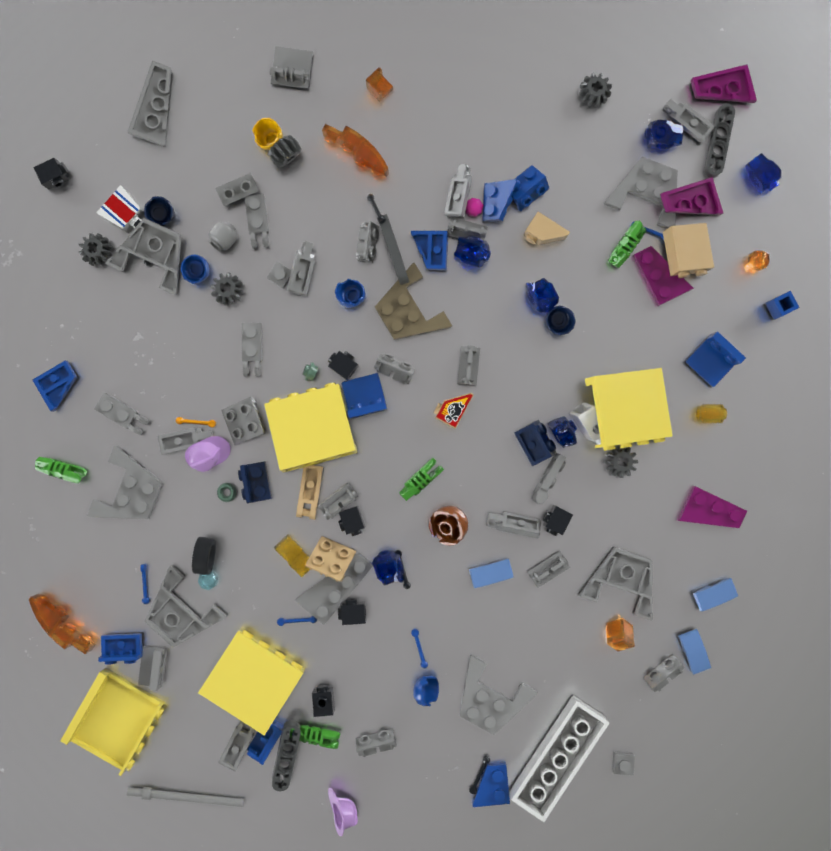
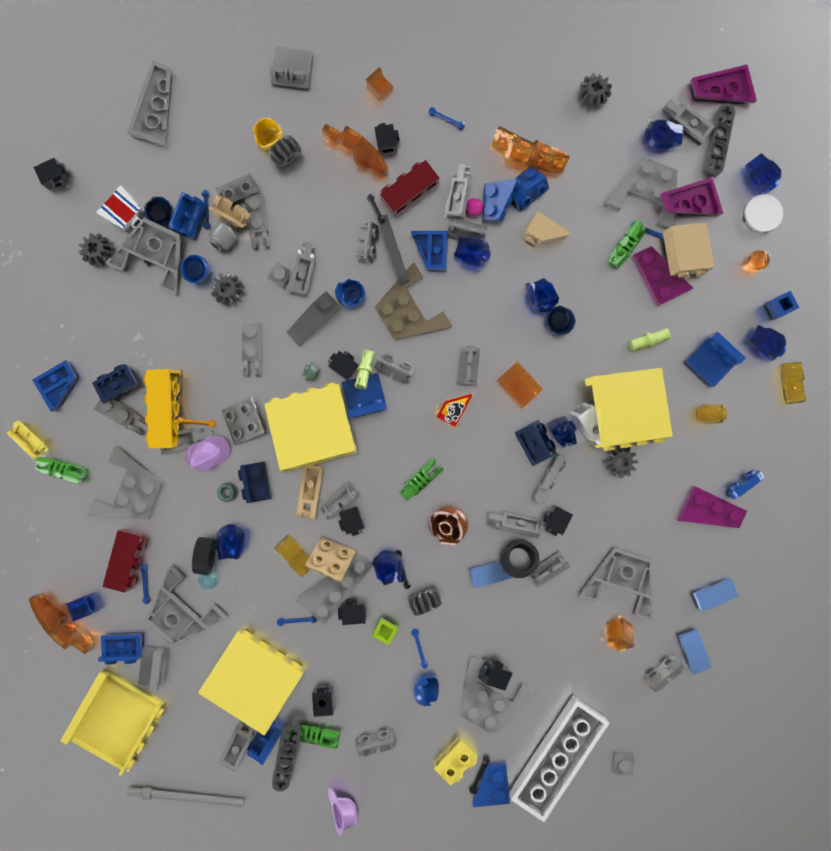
(27, 440): none -> light yellow hinge
(82, 607): none -> clear blue brick
(115, 383): none -> dark blue bracket
(124, 560): none -> dark red brick
(162, 407): none -> yellow wedge
(187, 215): none -> blue hinge
(206, 224): none -> blue hinge
(223, 210): none -> tan hinge
(229, 542): none -> clear blue hand
(313, 318): none -> dark grey slope
(364, 369): none -> yellowish green pin
(385, 631): none -> lime panel
(386, 138): none -> black brick
(409, 187): none -> dark red brick
(424, 601): none -> dark grey gear
(432, 111): none -> blue hinge
(456, 760): none -> light yellow brick
(495, 674): none -> black brick
(519, 384): none -> clear orange plate
(530, 153): none -> clear orange slope
(532, 552): none -> black tyre
(650, 339): none -> yellowish green pin
(739, 488): none -> blue plate
(763, 213): none -> white tile
(768, 342): none -> clear blue hand
(792, 382): none -> clear yellow slope

